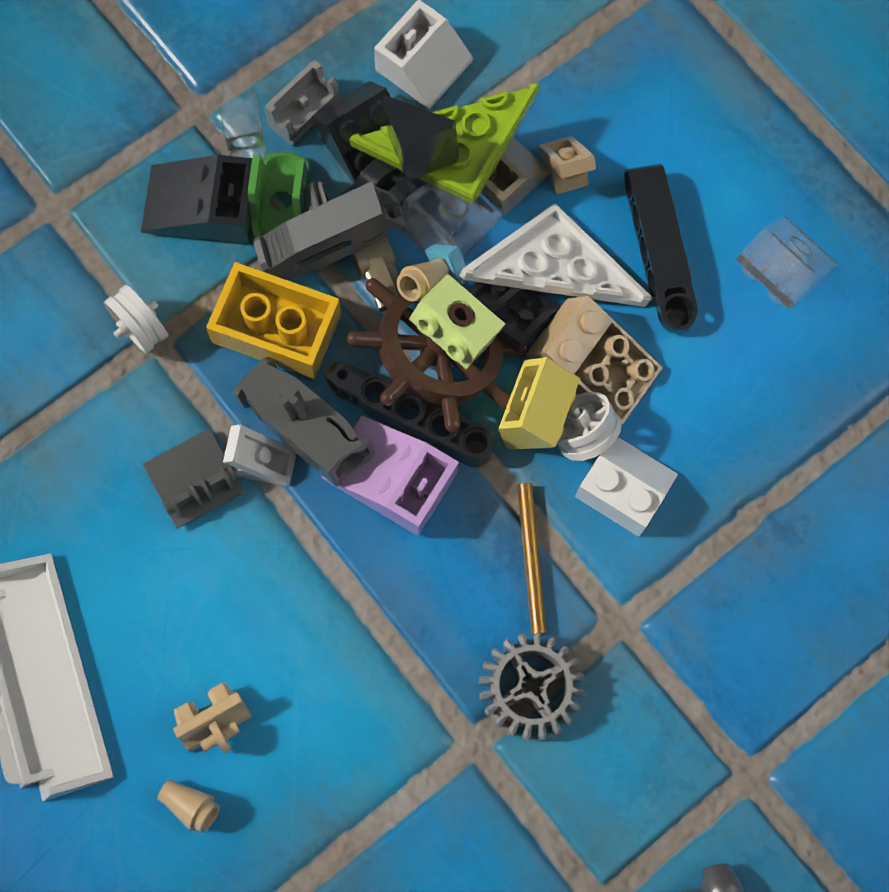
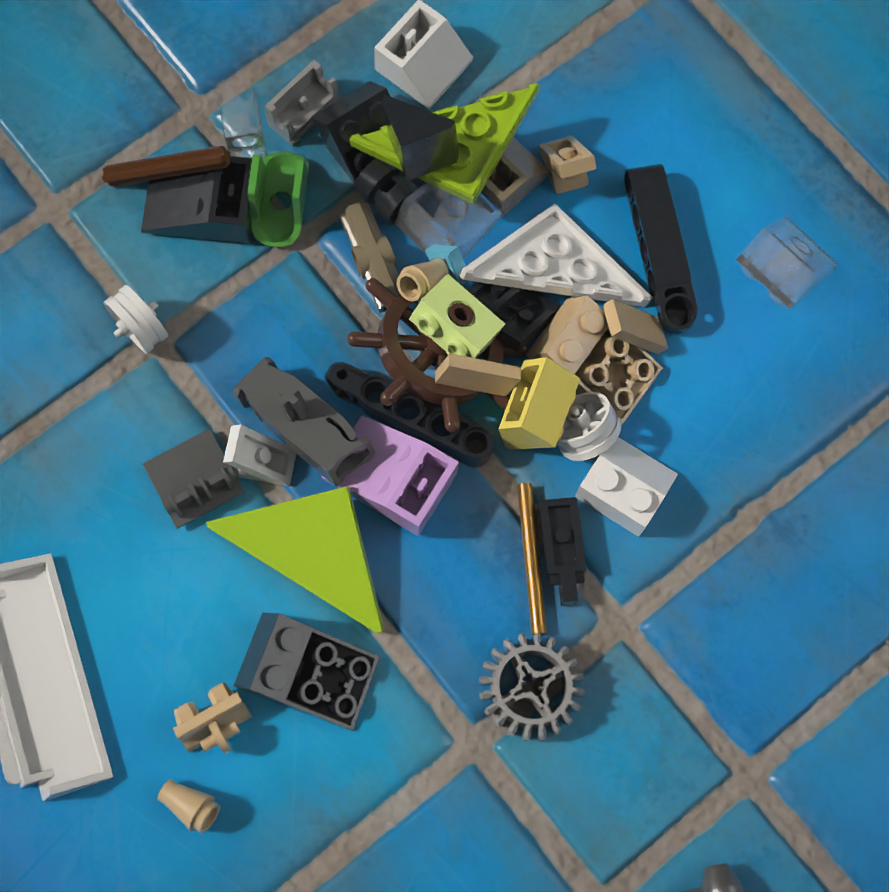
(166, 166): none -> reddish brown axle
(274, 320): yellow brick -> none
(306, 670): none -> black slope
(314, 545): none -> lime tile
(328, 230): dark grey piece -> none
(477, 375): none -> tan tile
(563, 546): none -> black hinge
(635, 326): none -> tan tile

